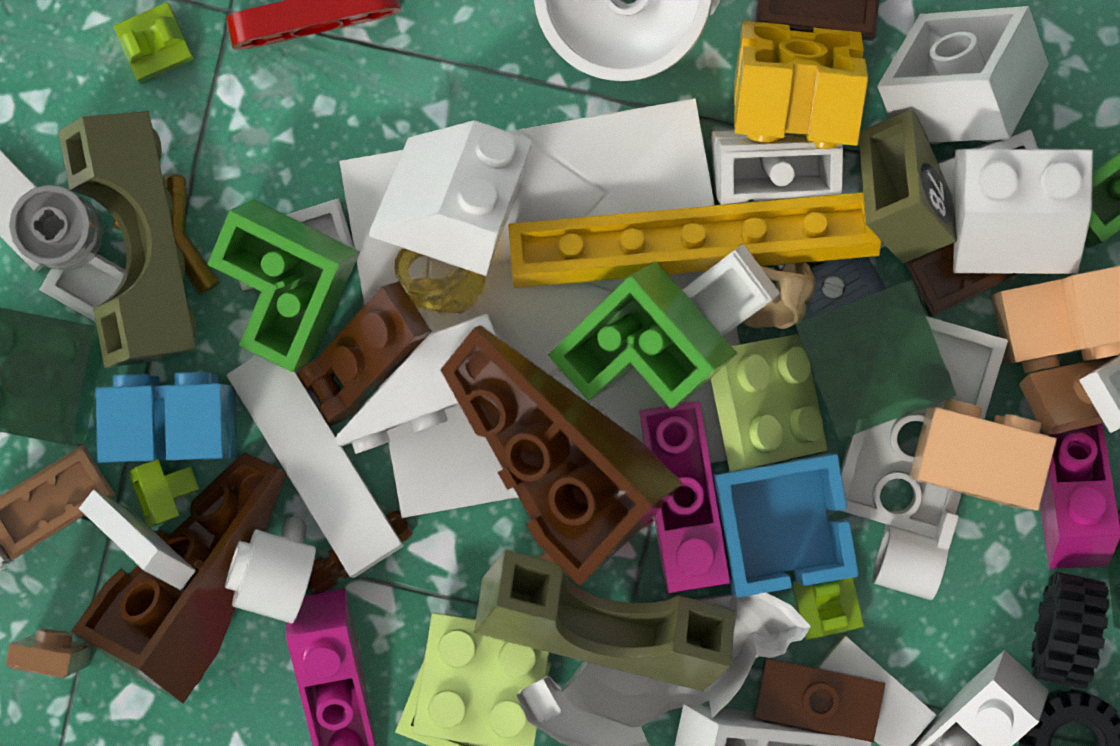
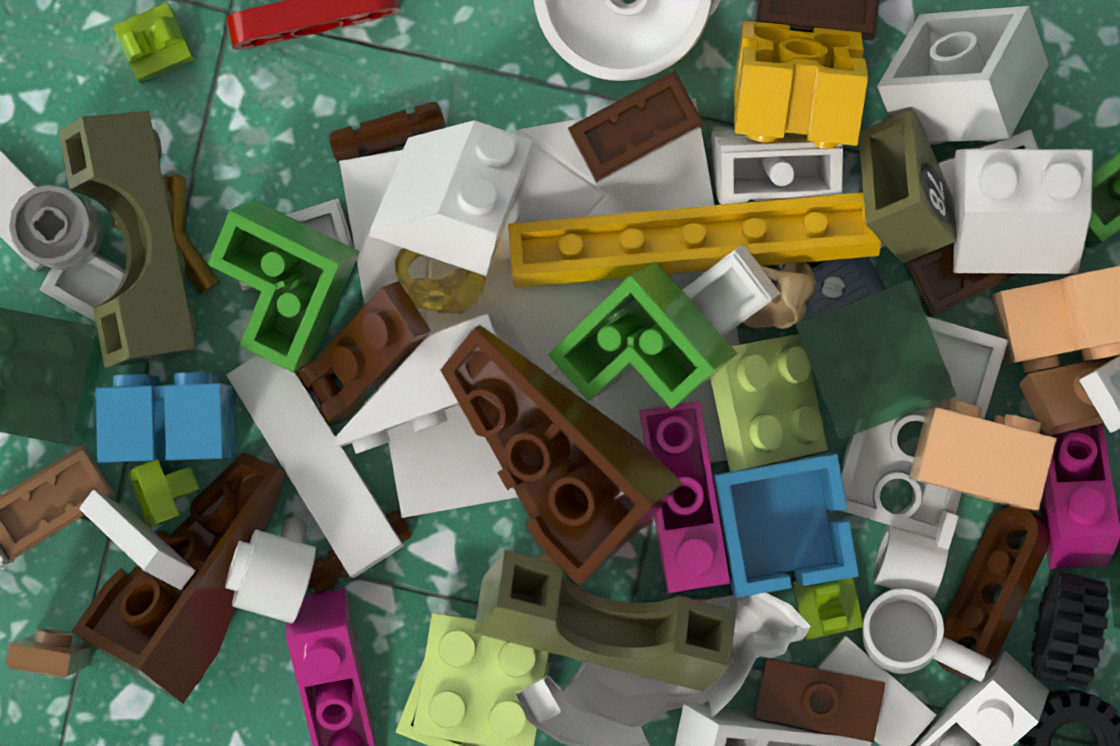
(385, 132): none -> reddish brown axle
(635, 126): none -> reddish brown plate
(906, 633): none -> white piece
(994, 566): none -> reddish brown plate

